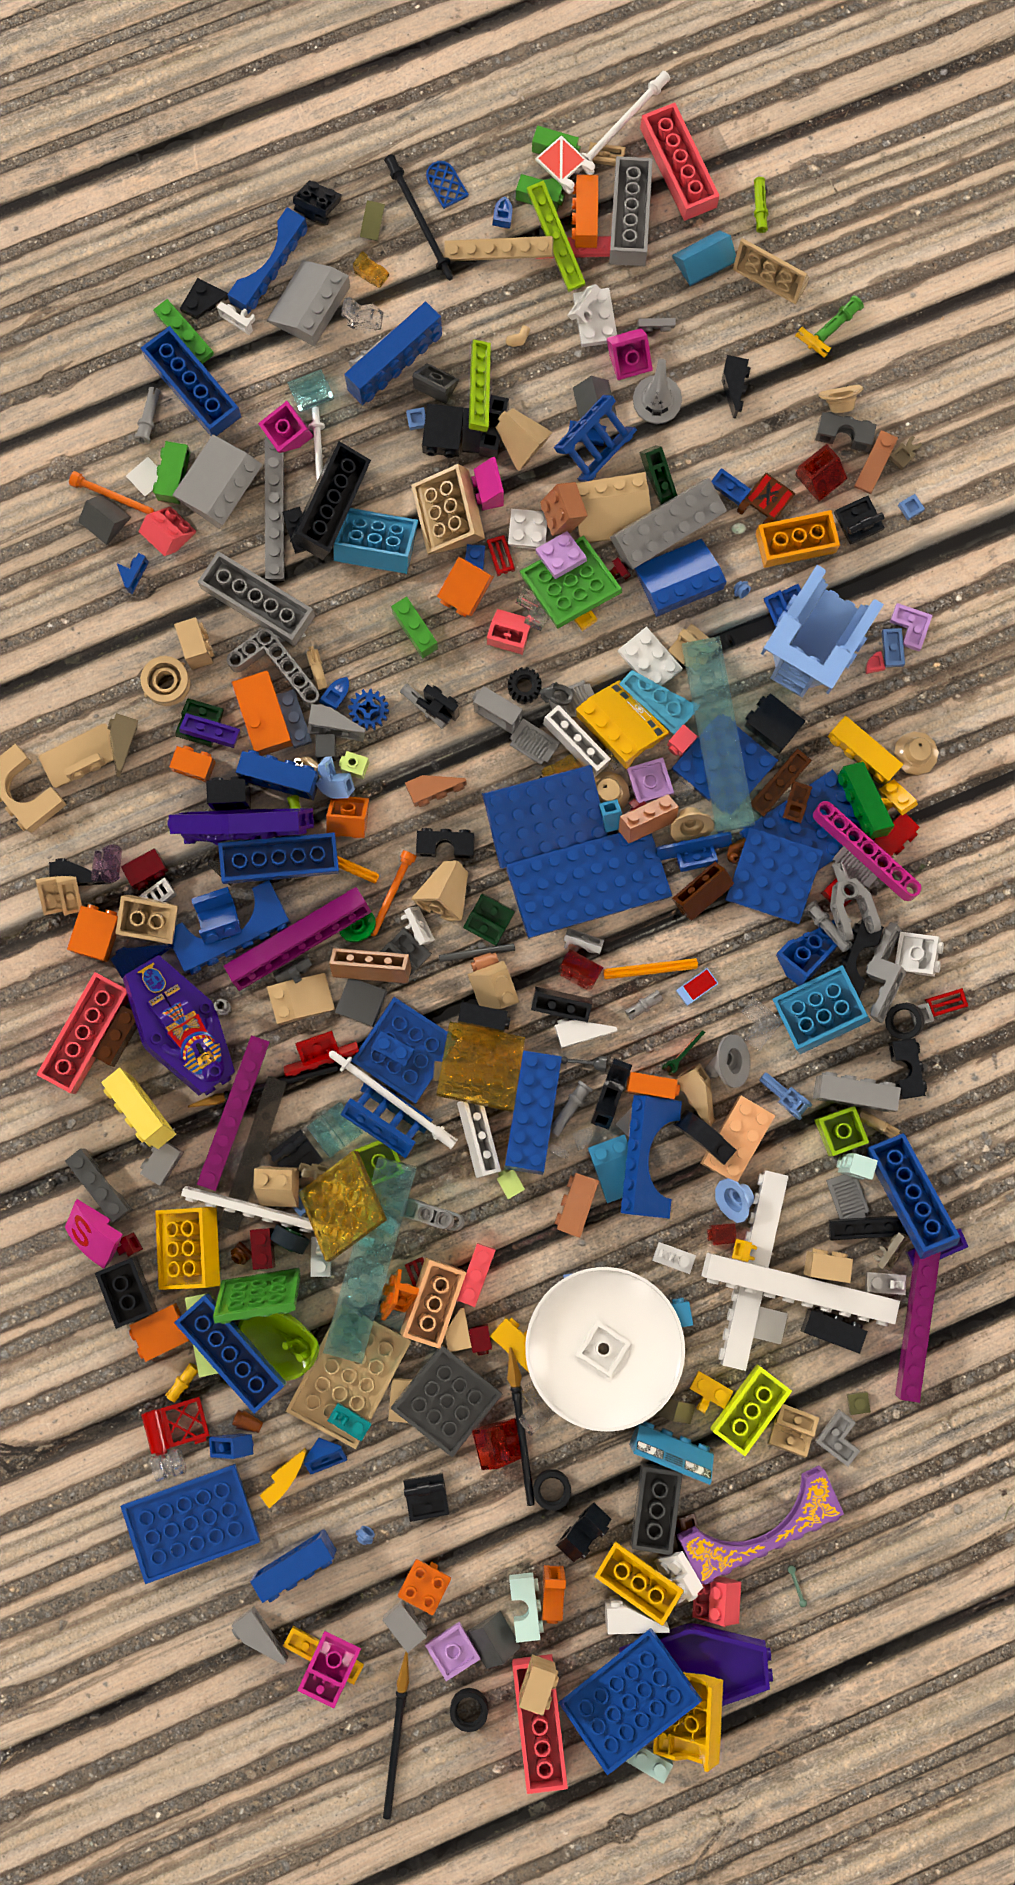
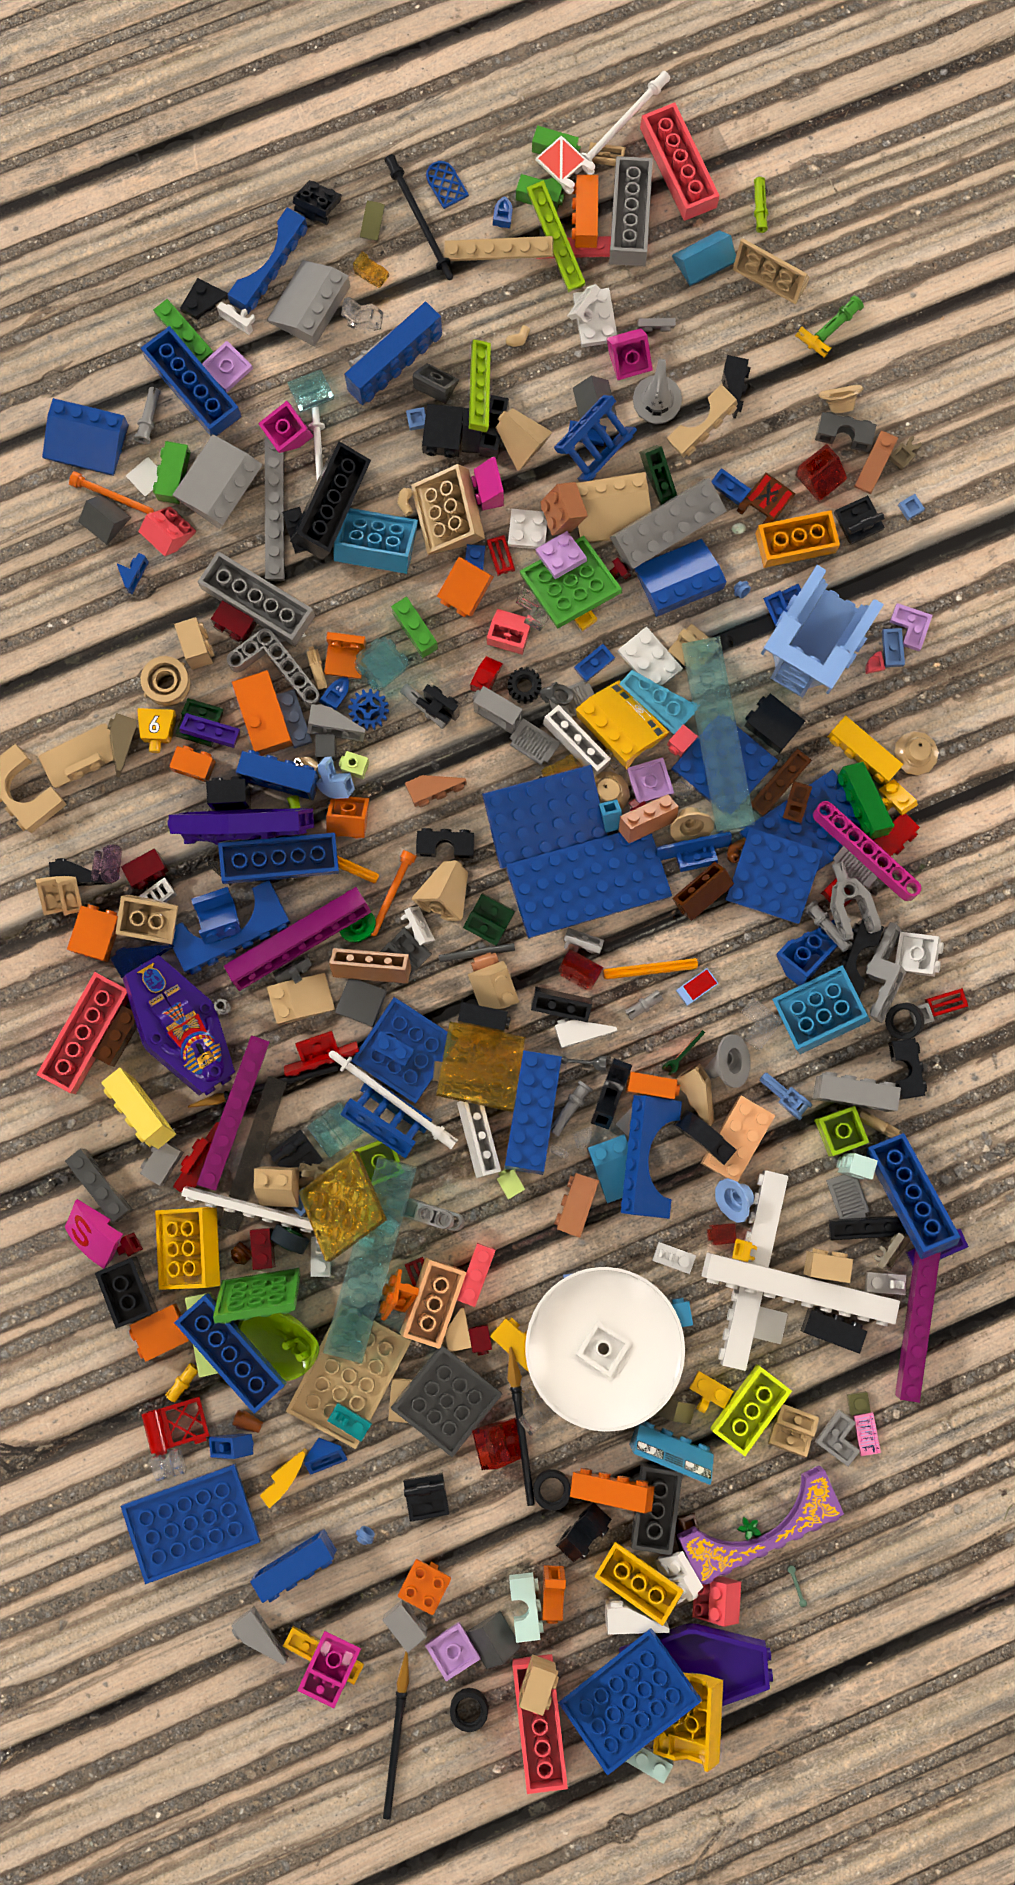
(84, 436): none -> blue slope
(156, 727): none -> yellow torso
(193, 1164): none -> red bracket
(227, 366): none -> lavender plate
(233, 622): none -> dark red brick
(342, 654): none -> orange bracket
(381, 663): none -> clear light blue brick
(403, 498): none -> tan arm
(486, 674): none -> red slope
(594, 663): none -> blue plate
(612, 1491): none -> orange brick
(685, 439): none -> tan arch
(749, 1528): none -> green plant
(866, 1434): none -> bright pink tile

